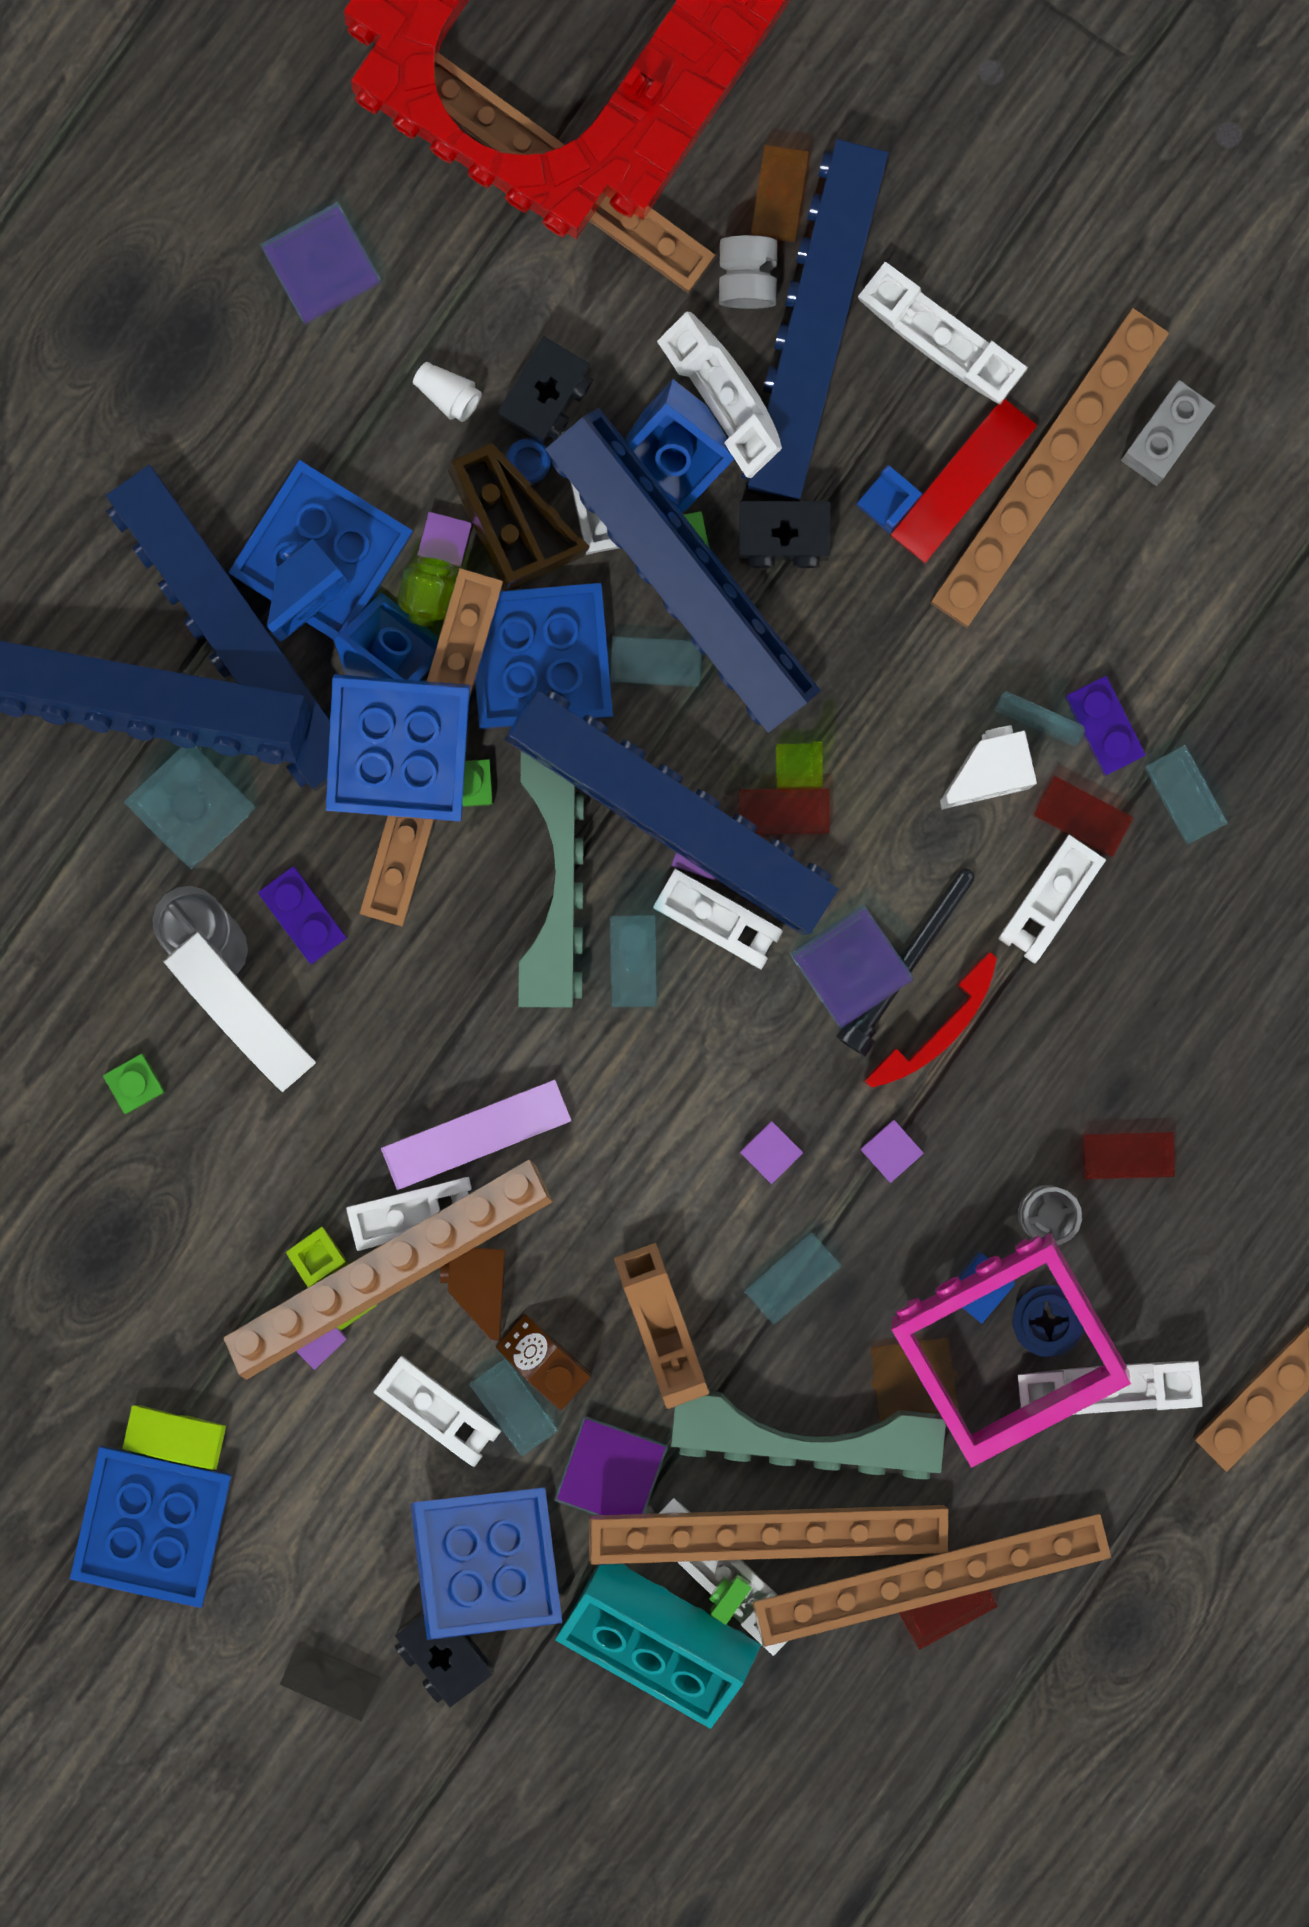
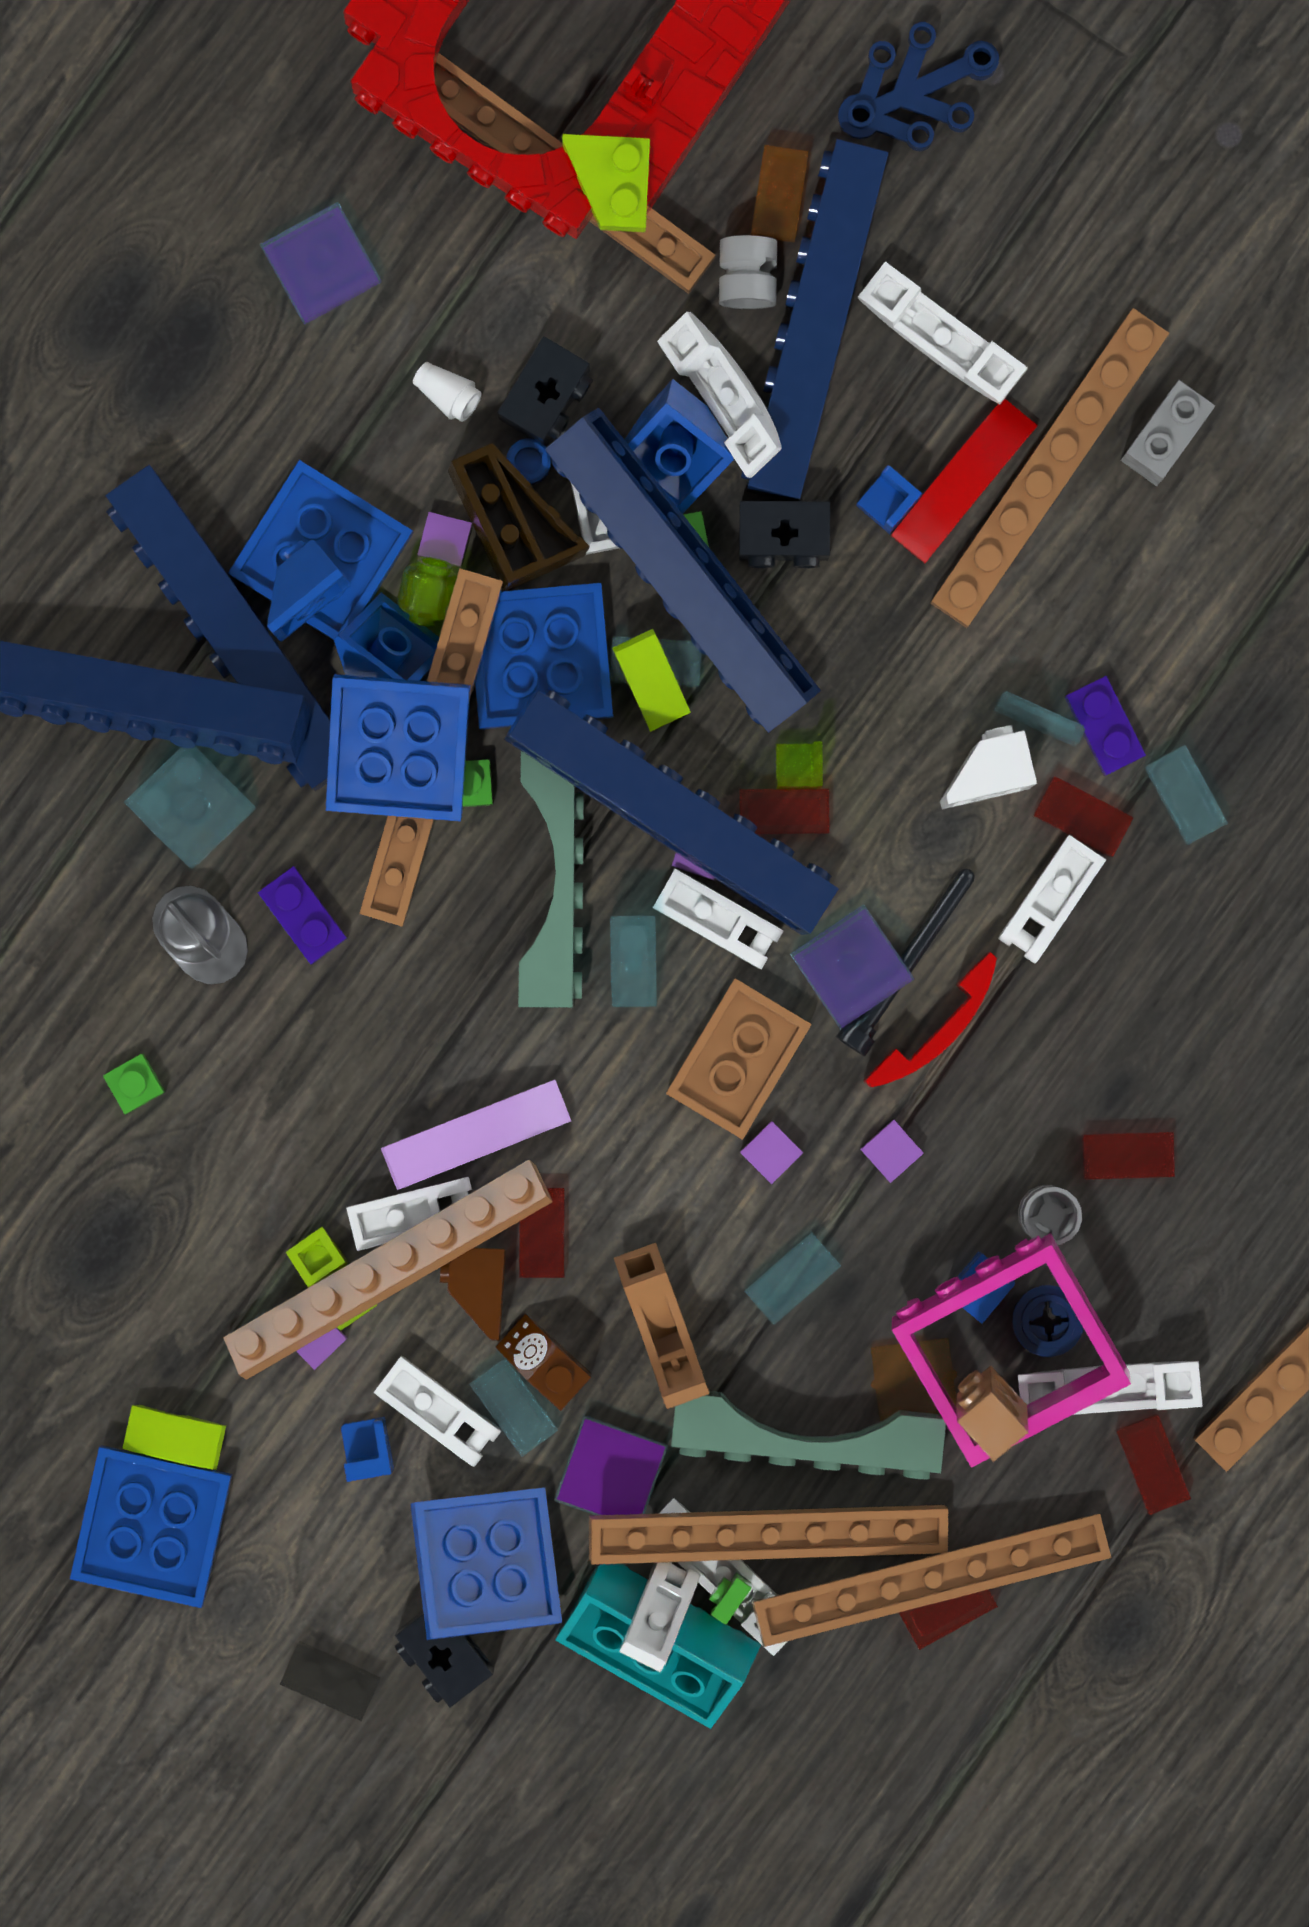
(238, 1012): white slope -> none
(367, 1449): none -> blue panel
(543, 1240): none -> clear red tile
(612, 178): none -> lime wing
(651, 680): none -> lime slope
(660, 1614): none -> white plate
(738, 1059): none -> medium nougat plate
(912, 92): none -> dark blue plant
(991, 1412): none -> medium nougat brick
(1153, 1464): none -> clear red tile

